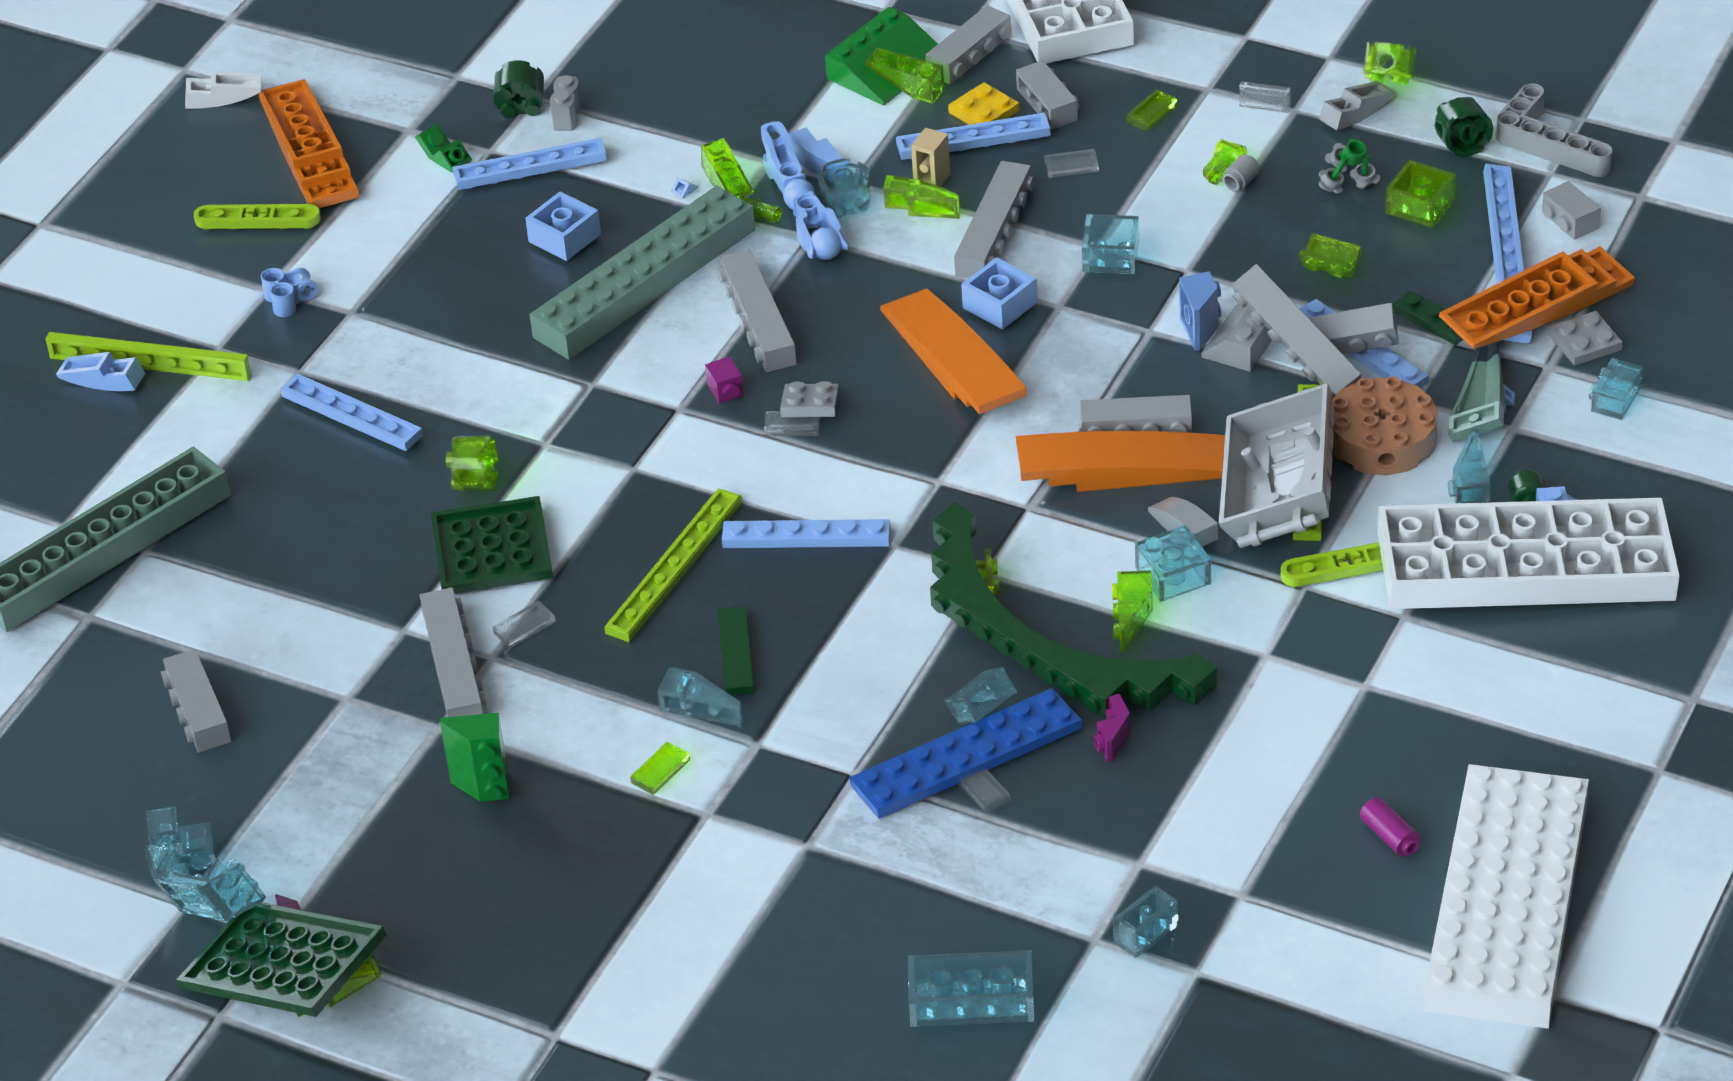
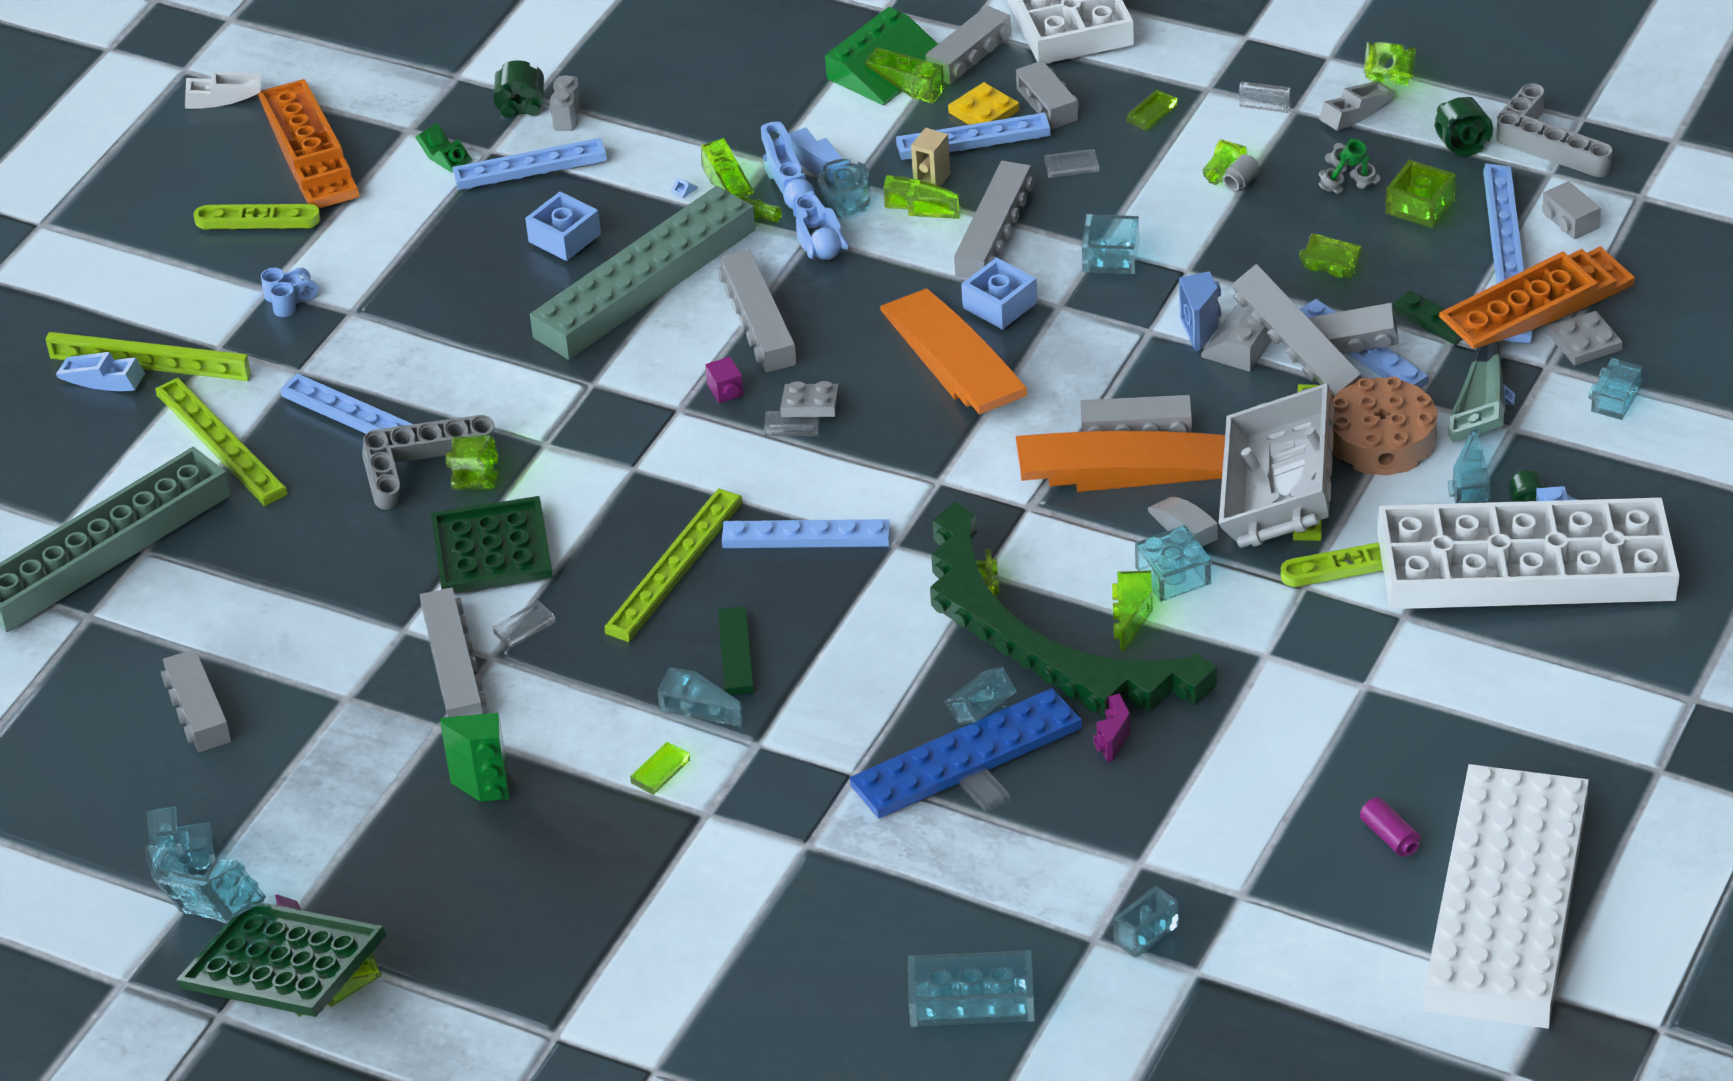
(221, 441): none -> lime tile
(419, 442): none -> light grey beam

